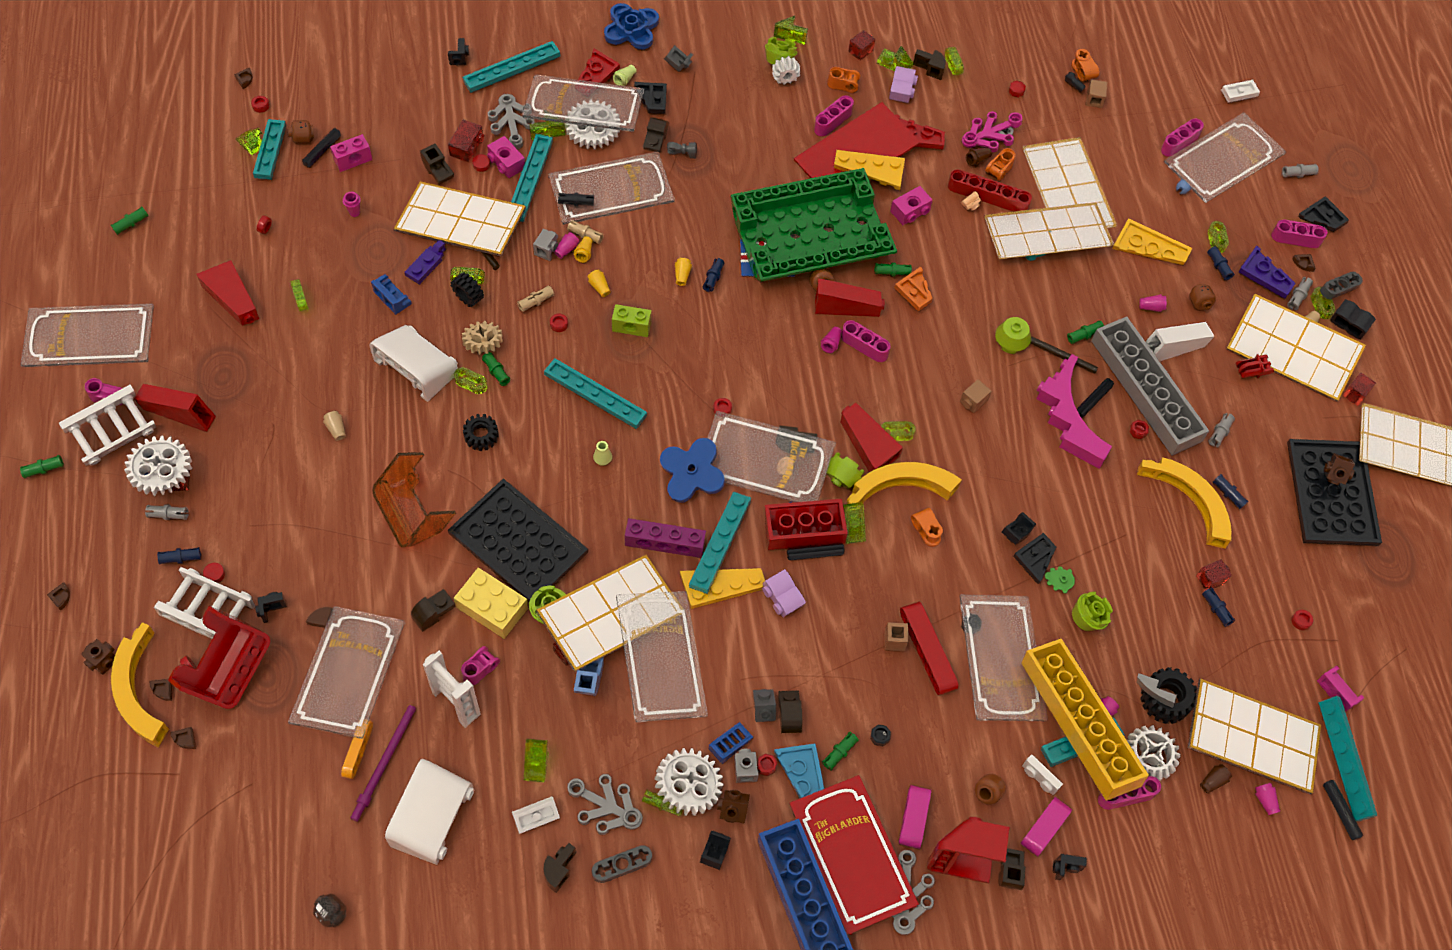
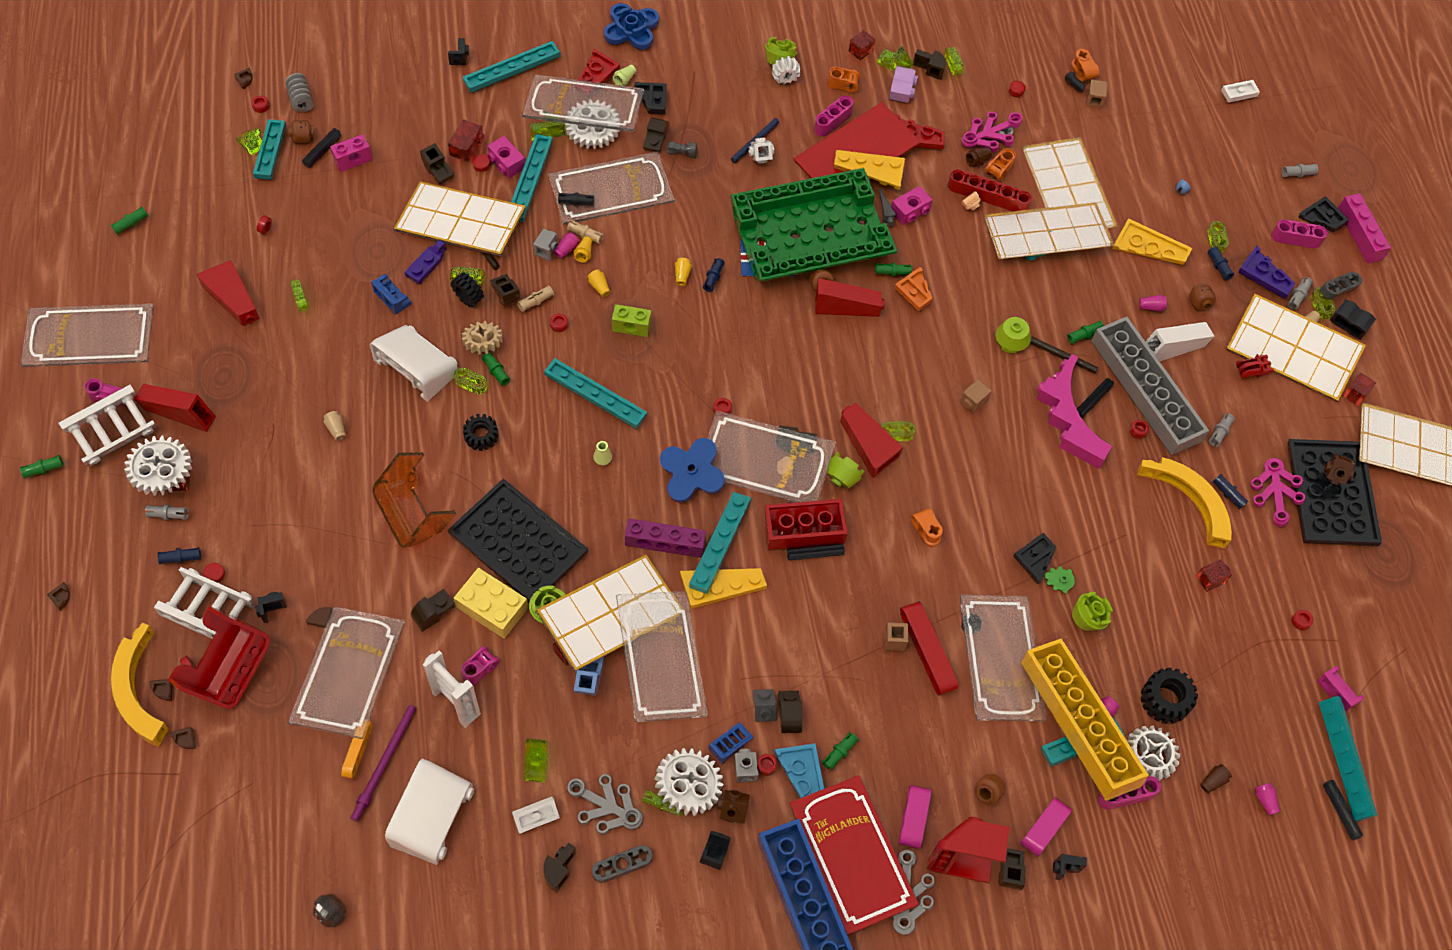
(98, 656): reddish brown brick -> none
(299, 92): none -> light grey piece
(352, 203): dark pink cone -> none
(505, 289): none -> dark brown brick
(507, 102): light grey plant -> none
(678, 59): dark grey bracket -> none
(761, 134): none -> dark blue bar
(766, 154): none -> white brick
(783, 593): lavender brick -> none
(788, 30): clear neon green slope -> none
(831, 340): dark pink cone -> none
(855, 522): clear neon green slope -> none
(860, 335): dark pink beam -> none
(880, 735): black tile -> none
(887, 211): none -> dark grey piece
(905, 474): yellow arch -> none
(1019, 529): black bracket -> none
(1037, 770): white plate -> none
(1150, 686): light grey slope -> none
(1182, 137): dark pink beam -> none
(1218, 607): dark blue pin -> none
(1224, 157): clear piece -> none
(1255, 736): white piece -> none
(1277, 488): none -> dark pink plant
(1304, 262): reddish brown tile -> none
(1364, 228): none -> dark pink brick

